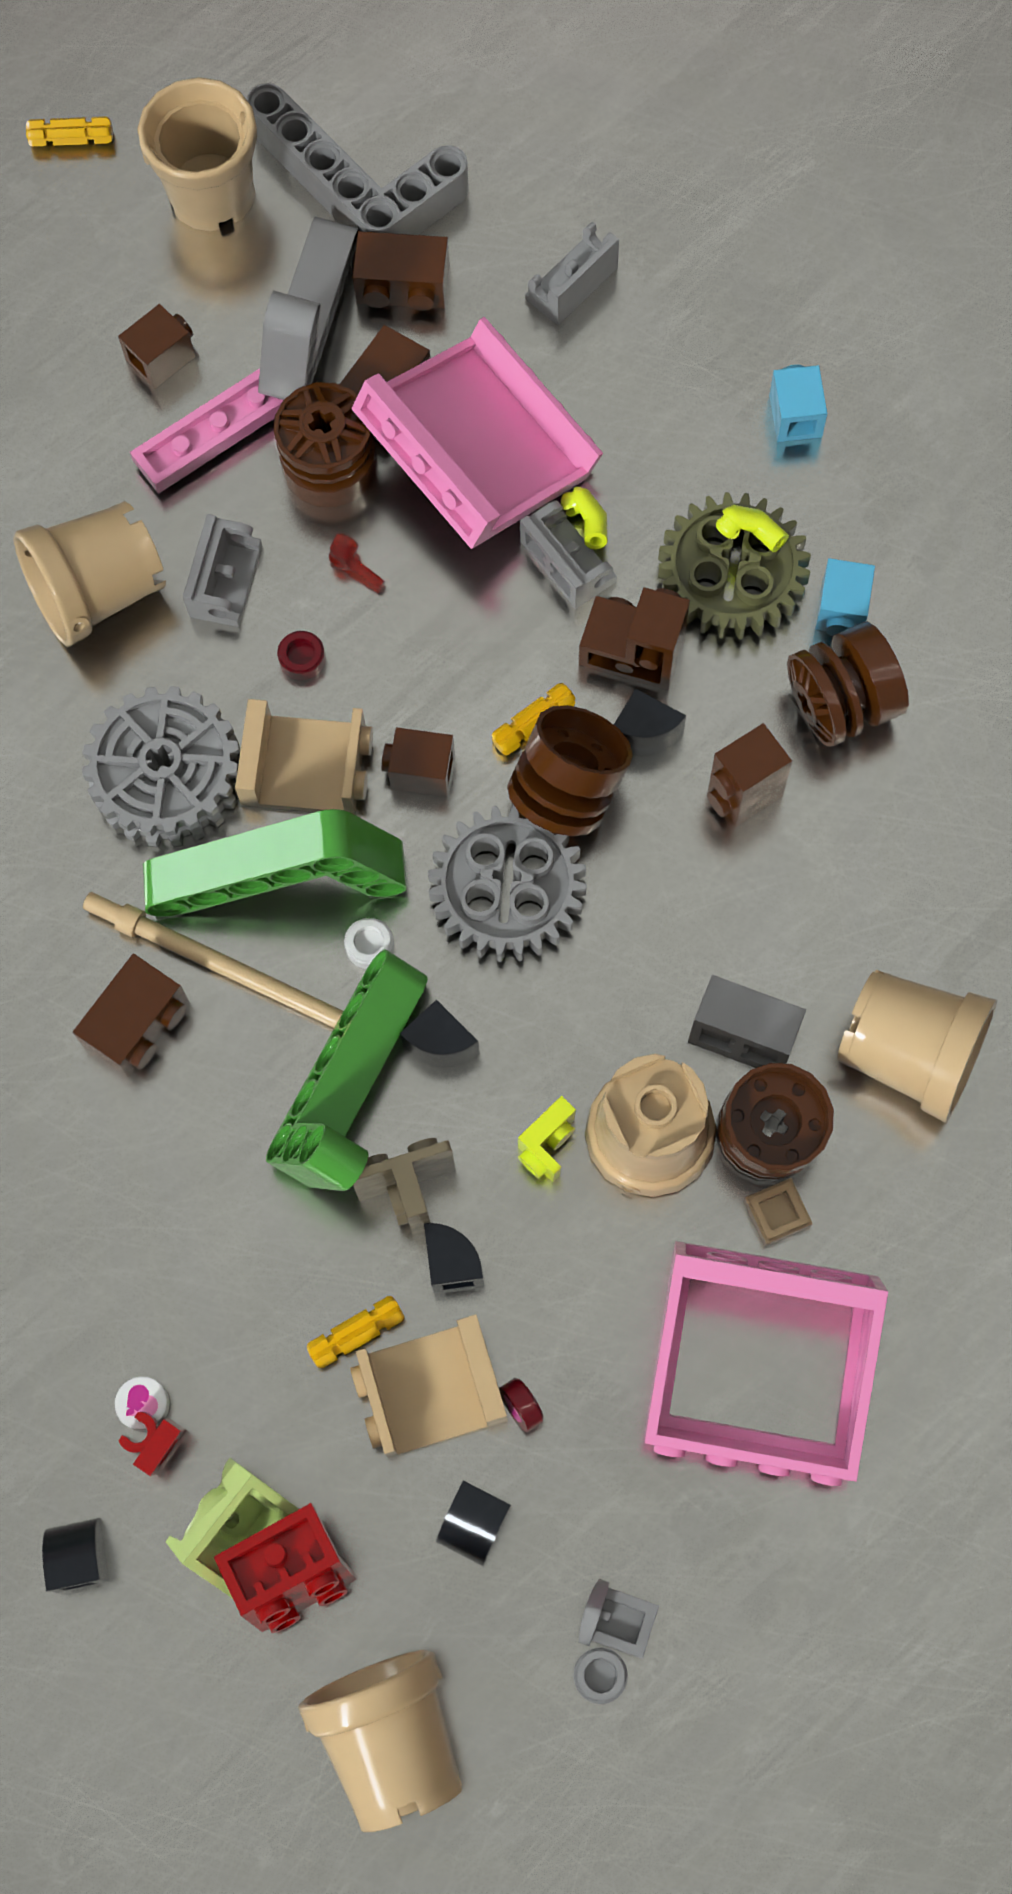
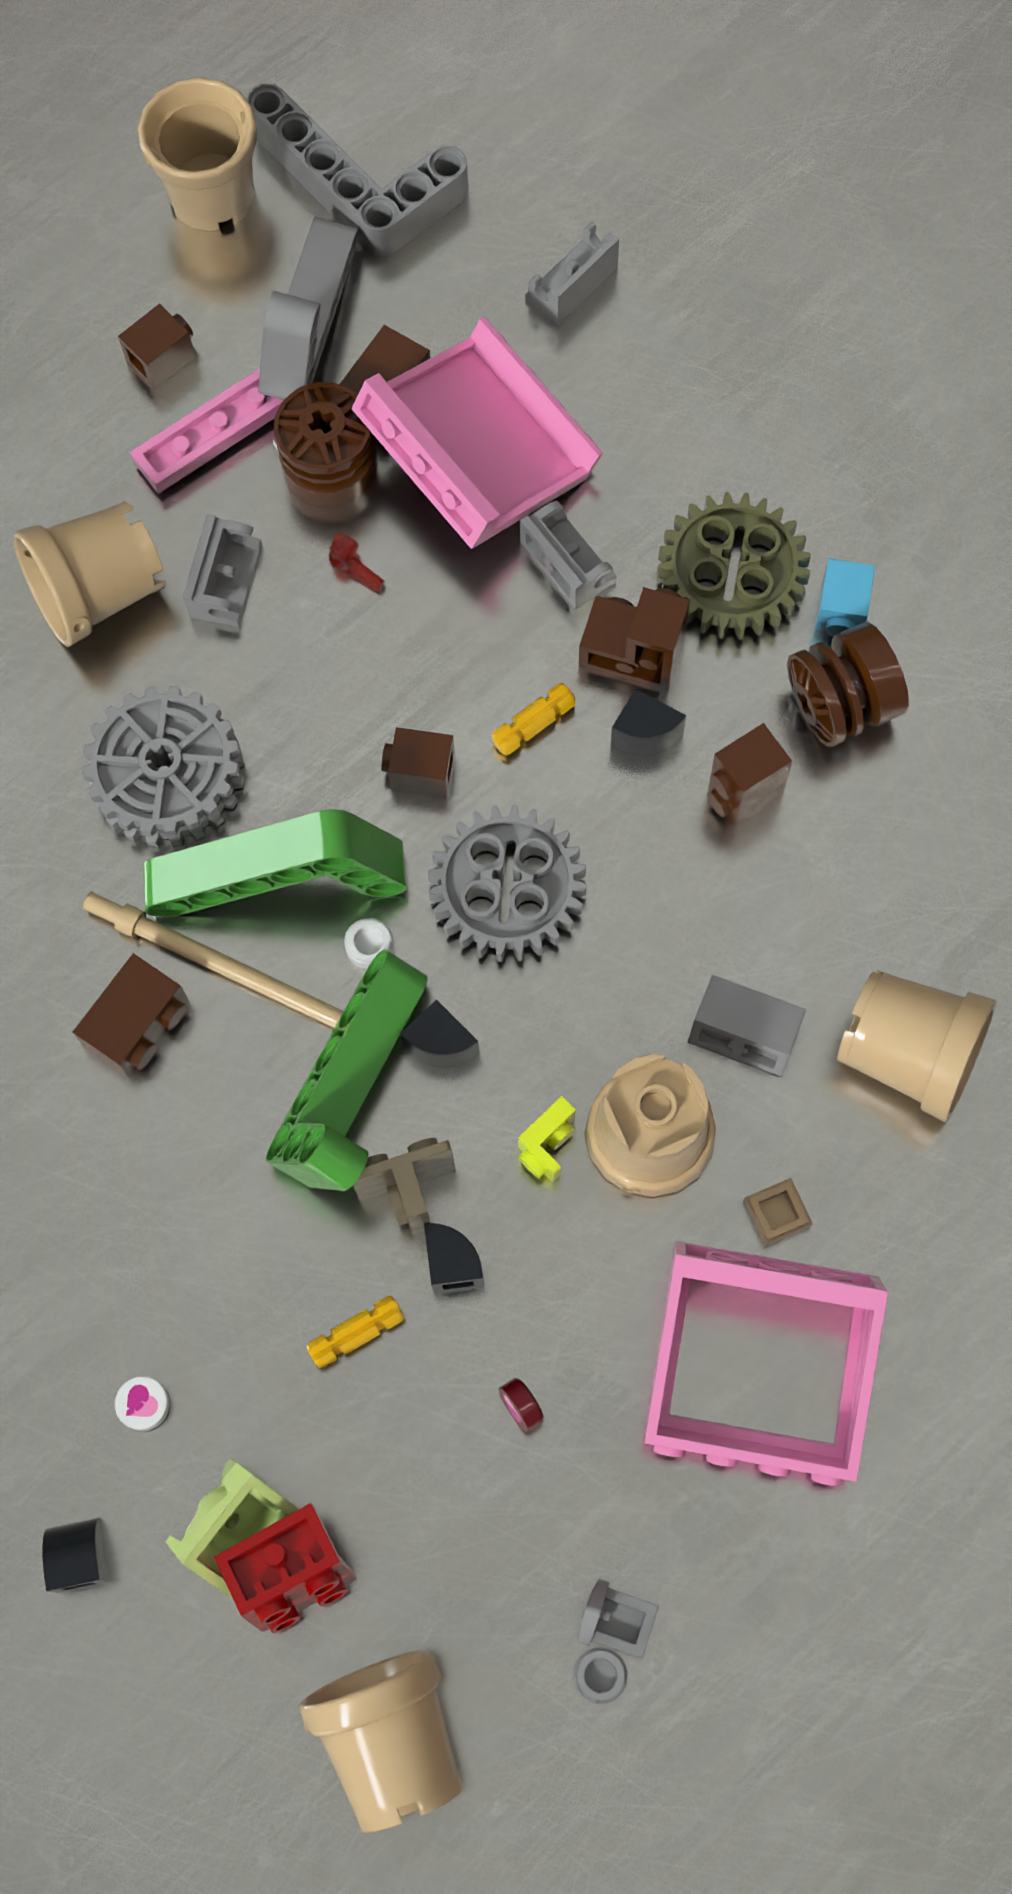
(69, 131): yellow axle -> none
(156, 1445): red tile -> none
(301, 655): dark red tile -> none
(302, 761): tan panel -> none
(401, 270): reddish brown brick -> none
(429, 1389): tan panel -> none
(473, 1523): black brick -> none
(569, 770): reddish brown wheel -> none
(594, 516): neon yellow arm -> none
(753, 521): neon yellow arm -> none
(795, 1101): reddish brown wheel -> none
(798, 403): medium azure brick -> none

